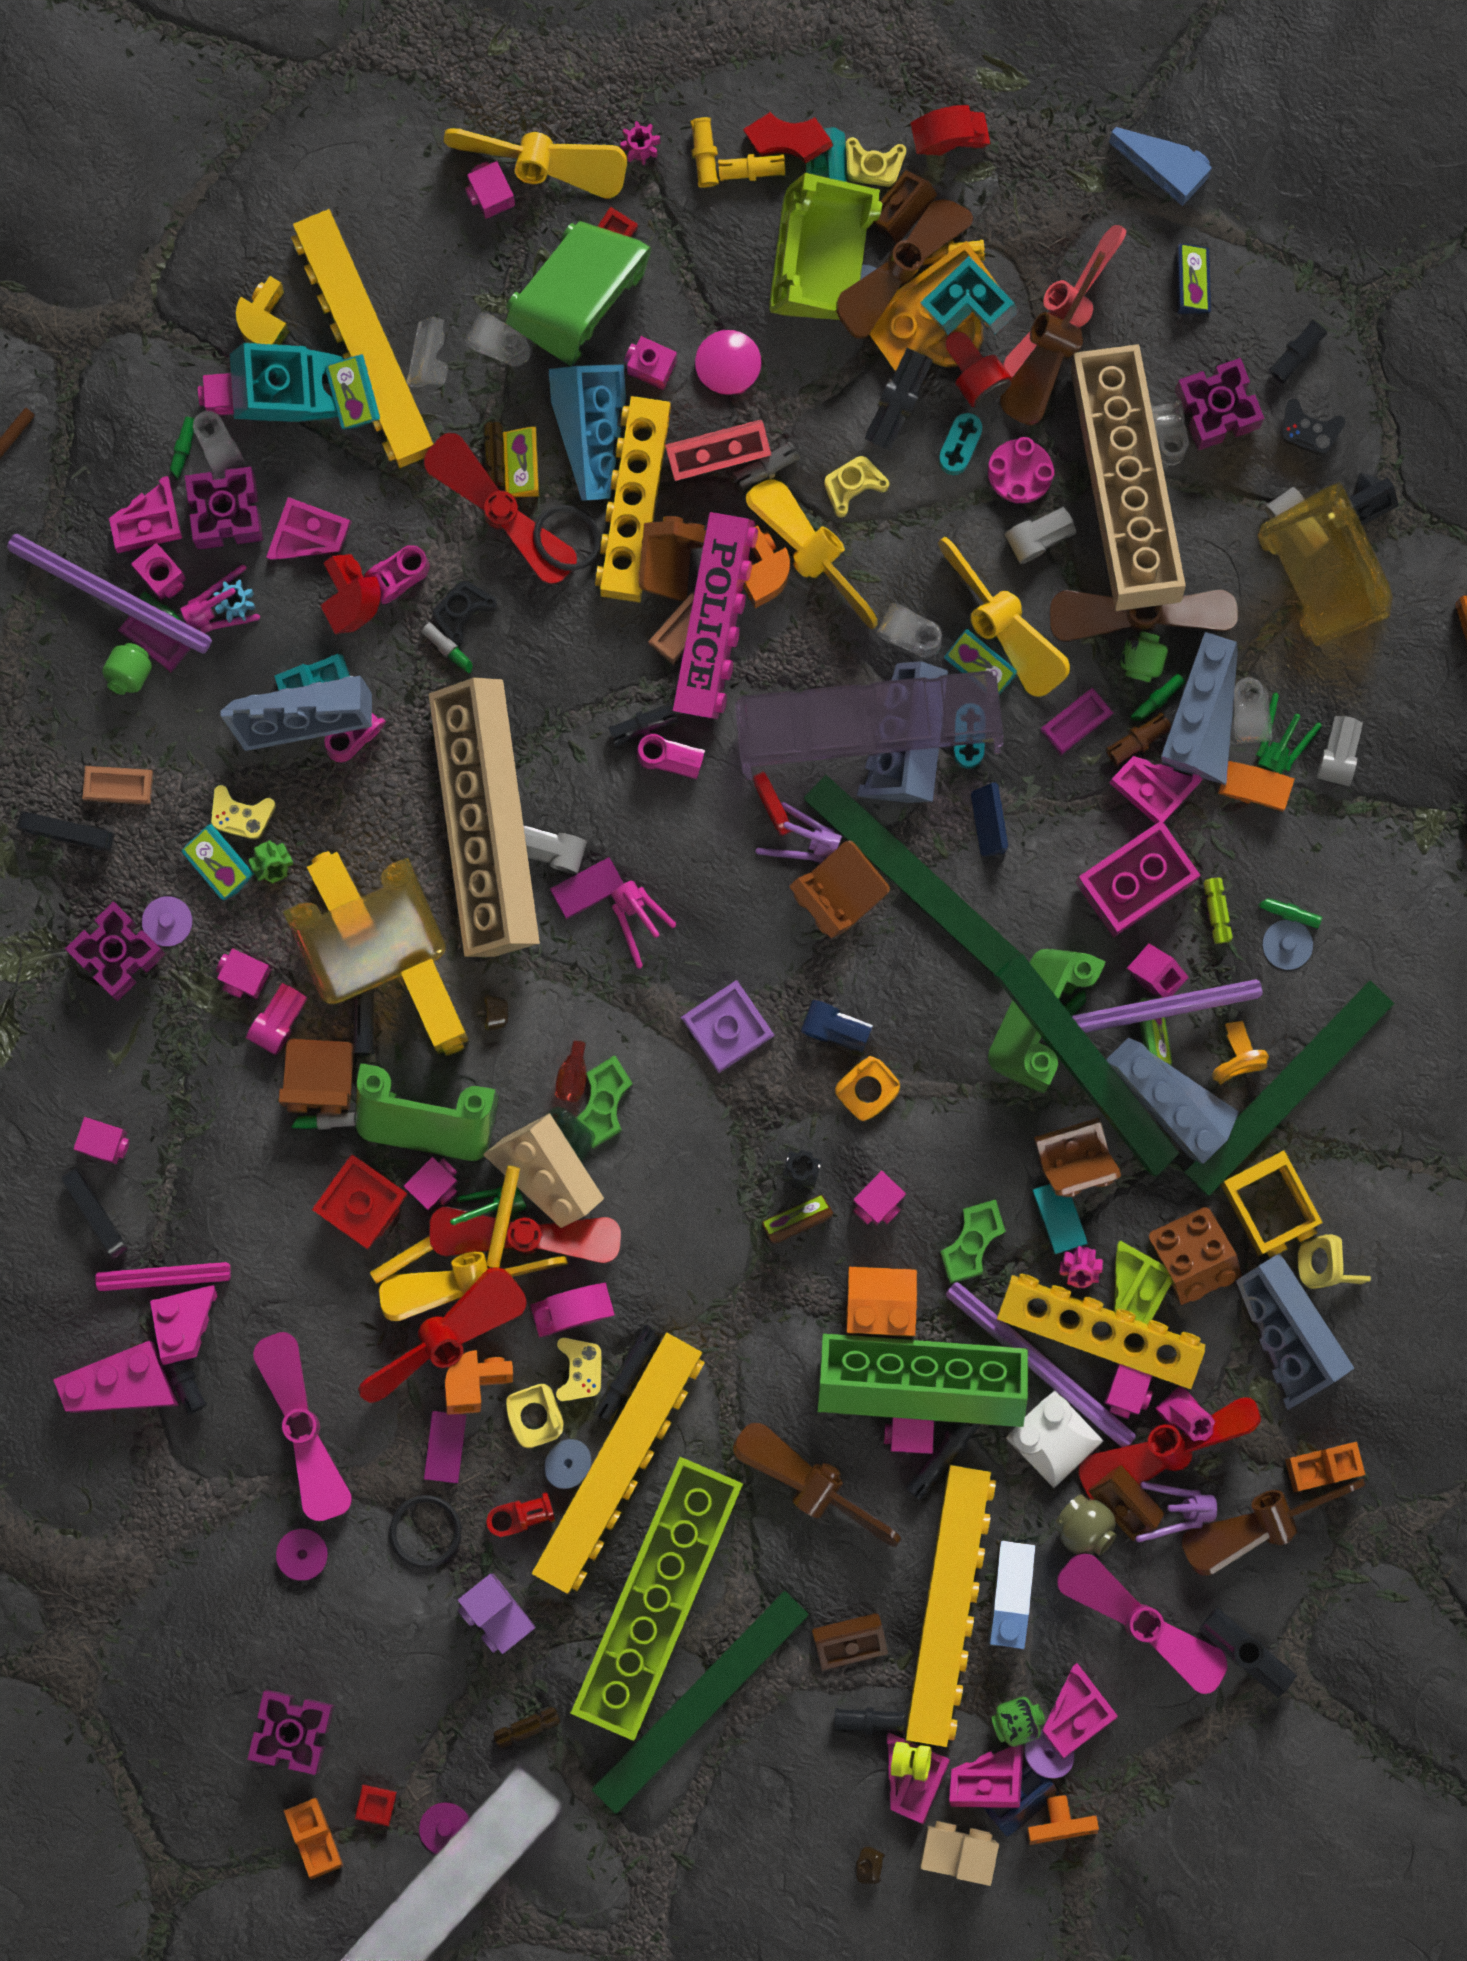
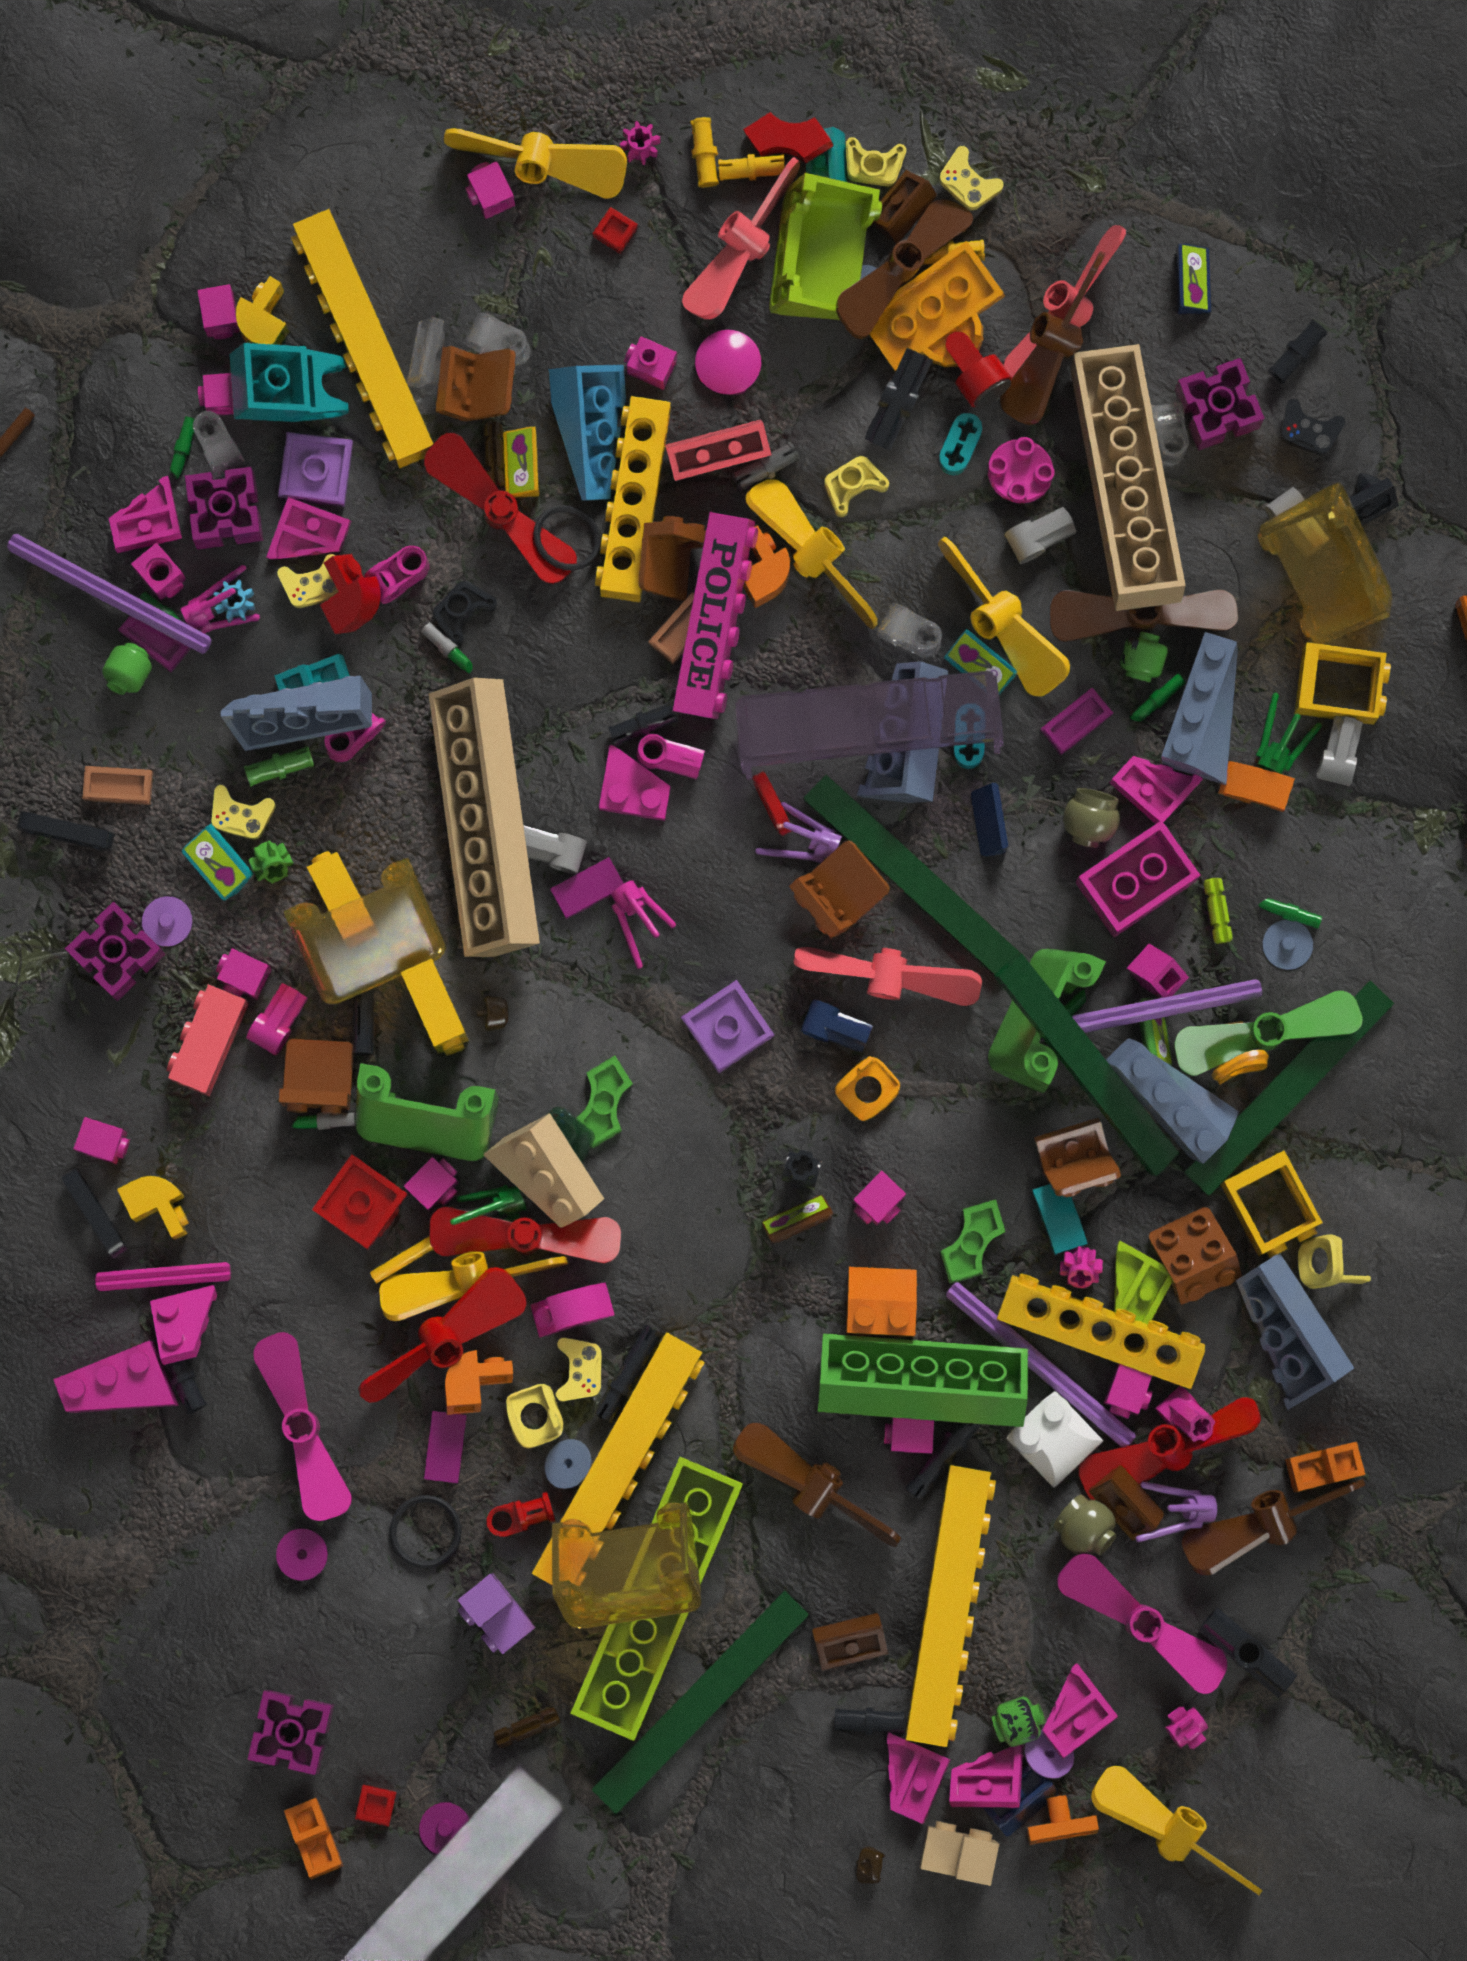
(155, 1194): none -> yellow brick
(207, 1039): none -> coral brick
(218, 311): none -> dark pink brick
(278, 766): none -> bright green pin
(309, 587): none -> light yellow piece
(315, 469): none -> medium lavender tile
(352, 392): slope -> none
(475, 384): none -> dark orange bracket
(503, 1216): yellow bar -> none
(572, 1074): clear red piece -> none
(576, 288): bright green windscreen -> none
(626, 1570): none -> clear yellow windscreen
(632, 788): none -> dark pink wing
(744, 242): none -> coral piece
(890, 974): none -> coral piece
(903, 1760): neon yellow wheel -> none
(949, 128): red brick -> none
(966, 184): none -> light yellow piece
(969, 291): teal brick -> none
(1012, 1595): slope -> none
(1091, 817): none -> olive piece
(1138, 739): reddish brown pin -> none
(1167, 163): medium blue slope -> none
(1176, 1834): none -> yellow piece
(1186, 1727): none -> dark pink gear
(1212, 1045): none -> bright green piece
(1251, 718): clear piece -> none
(1307, 675): none -> yellow window

